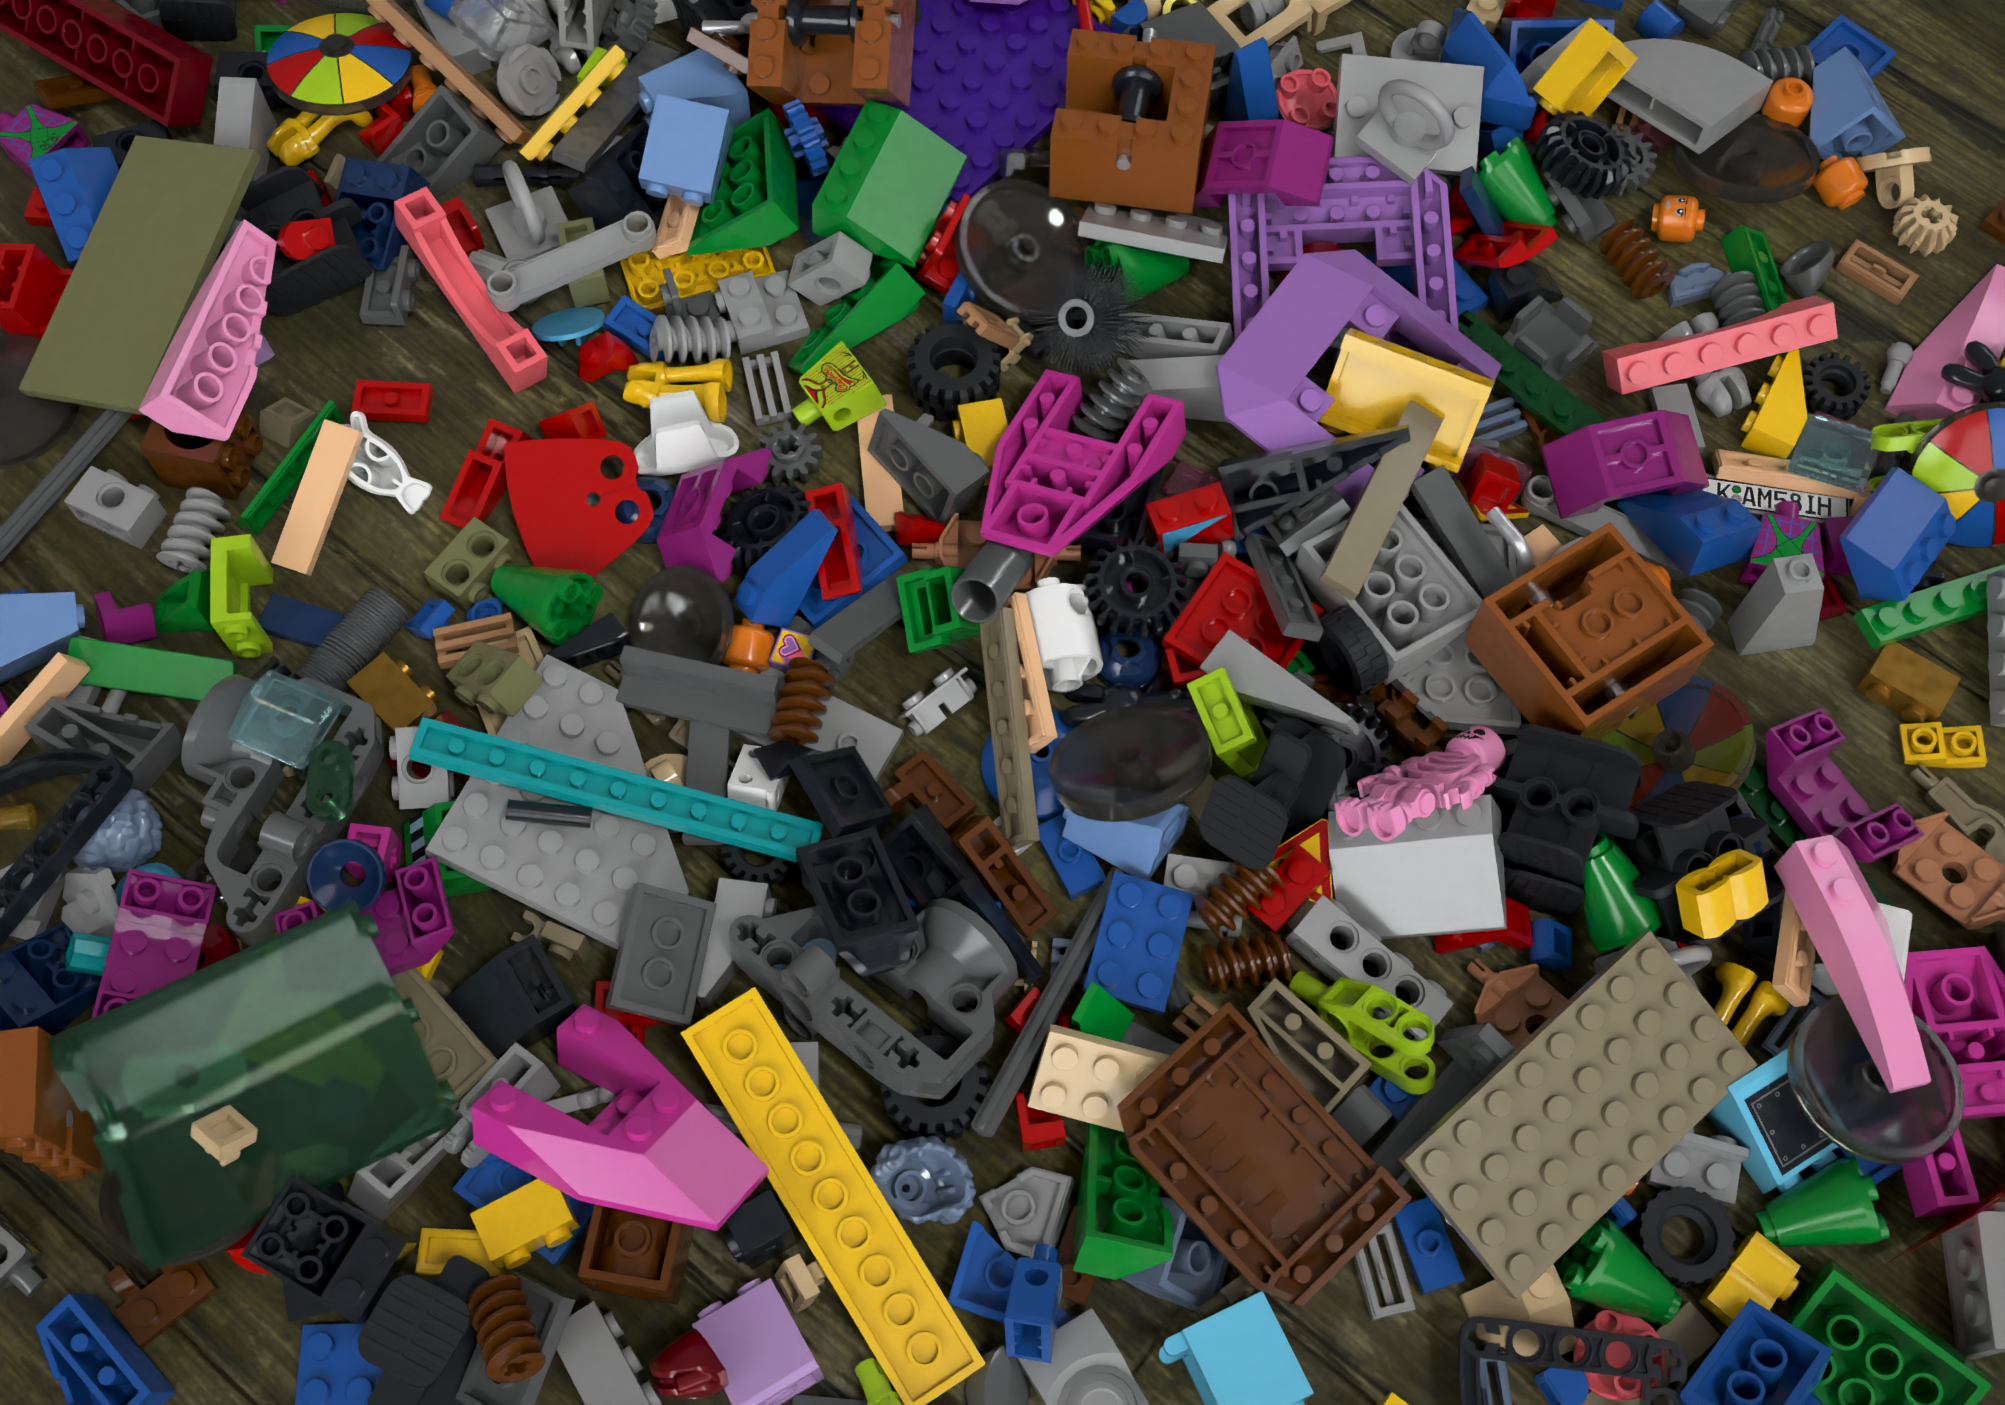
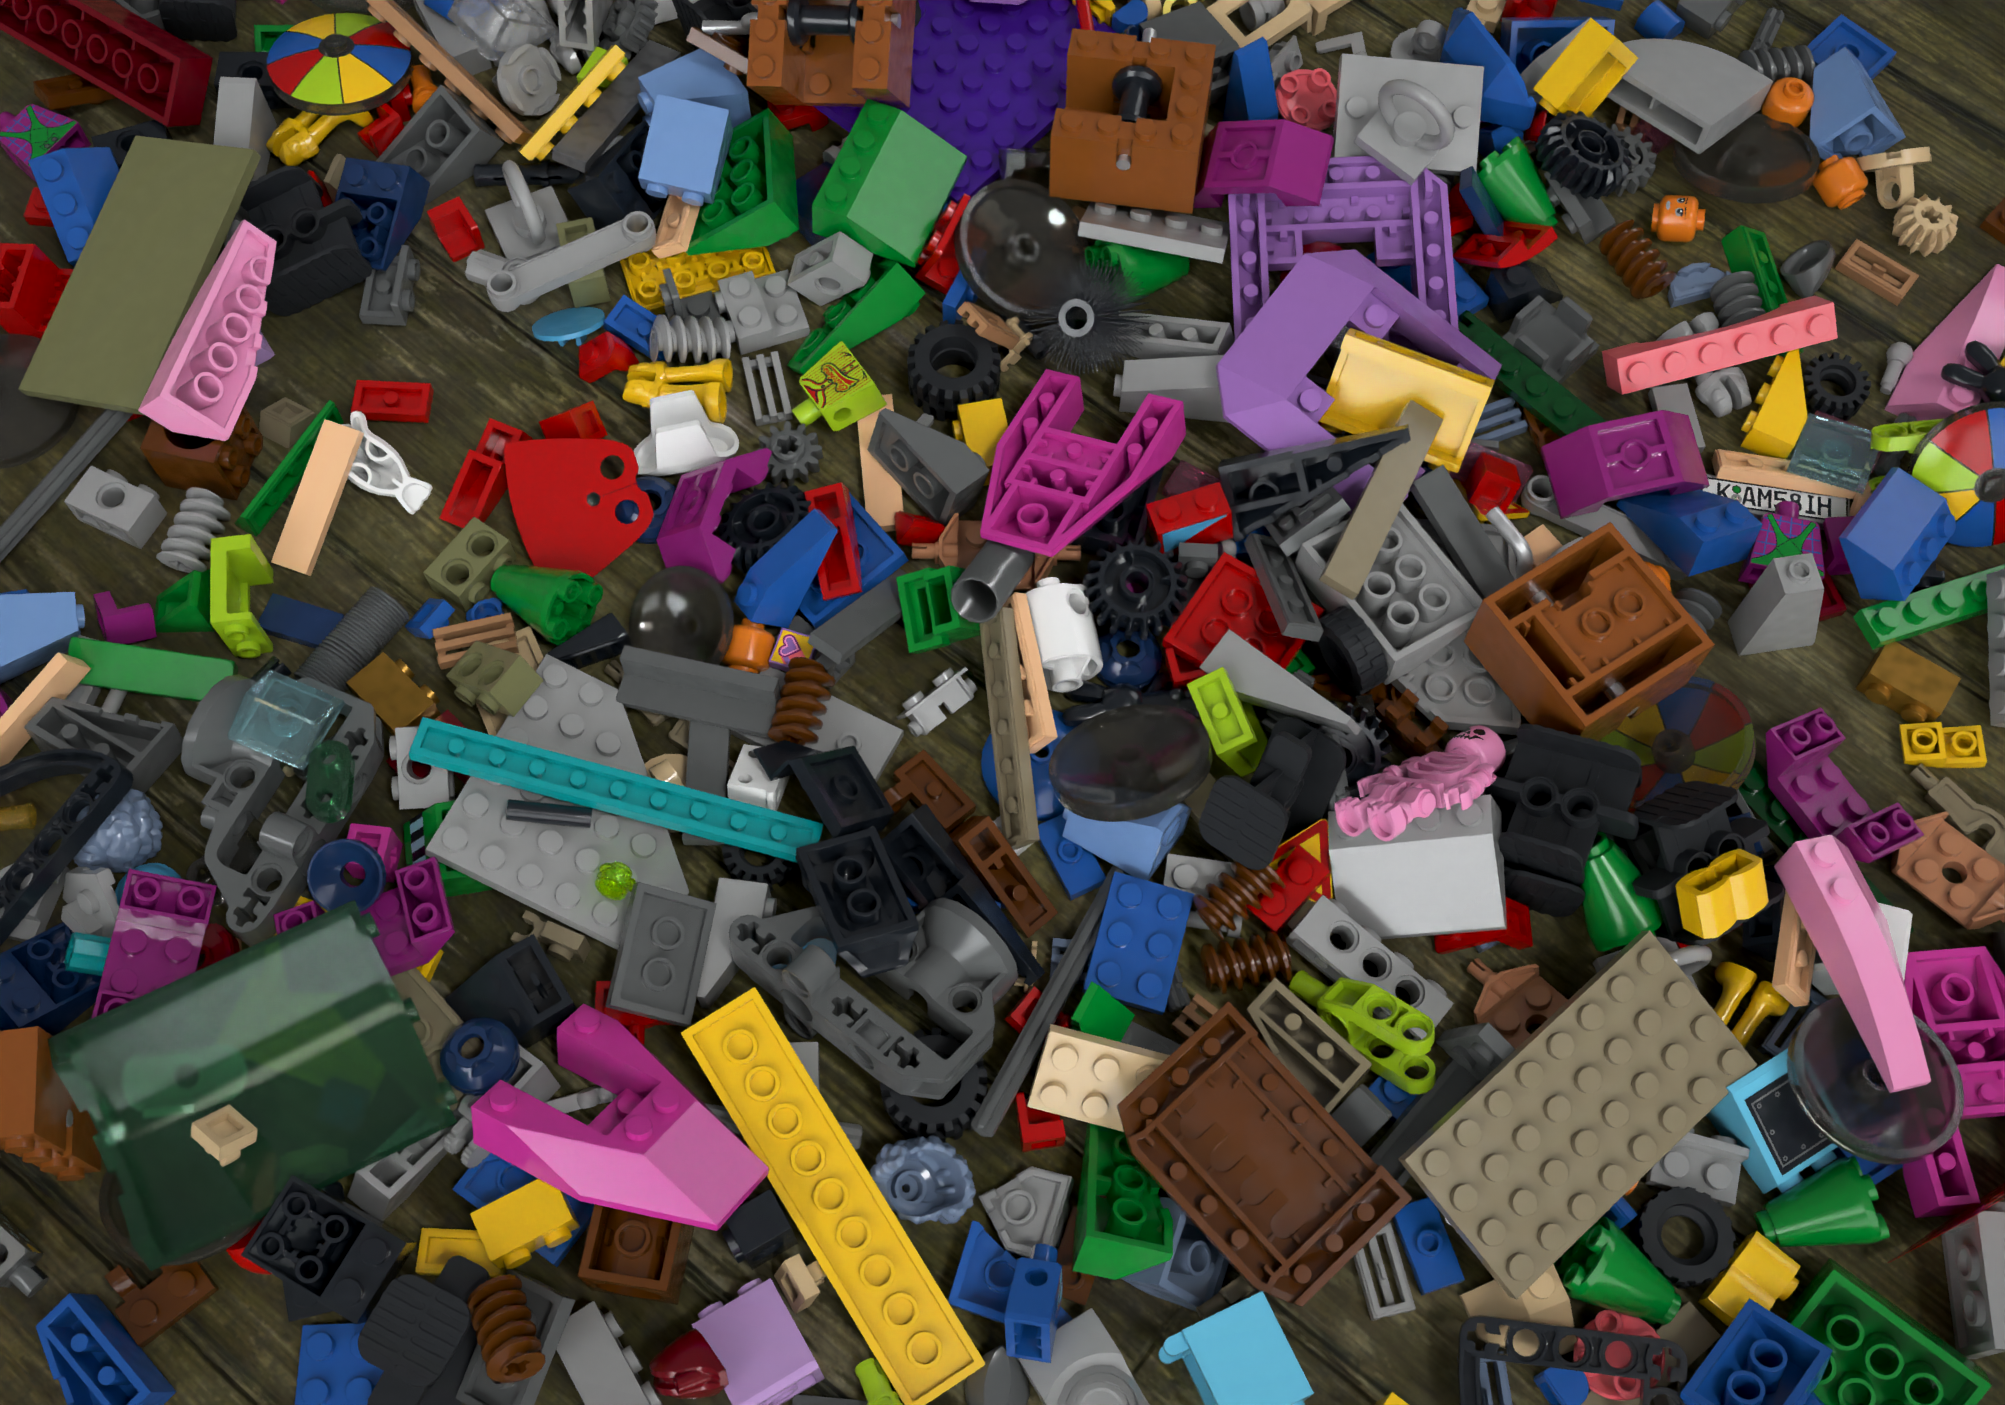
(305, 238): red plate -> none
(495, 1062): none -> dark blue piece
(501, 337): coral arch -> none
(614, 880): none -> clear neon green plate
(806, 138): blue gear -> none
(1115, 403): dark grey piece -> none
(1551, 945): blue brick -> none

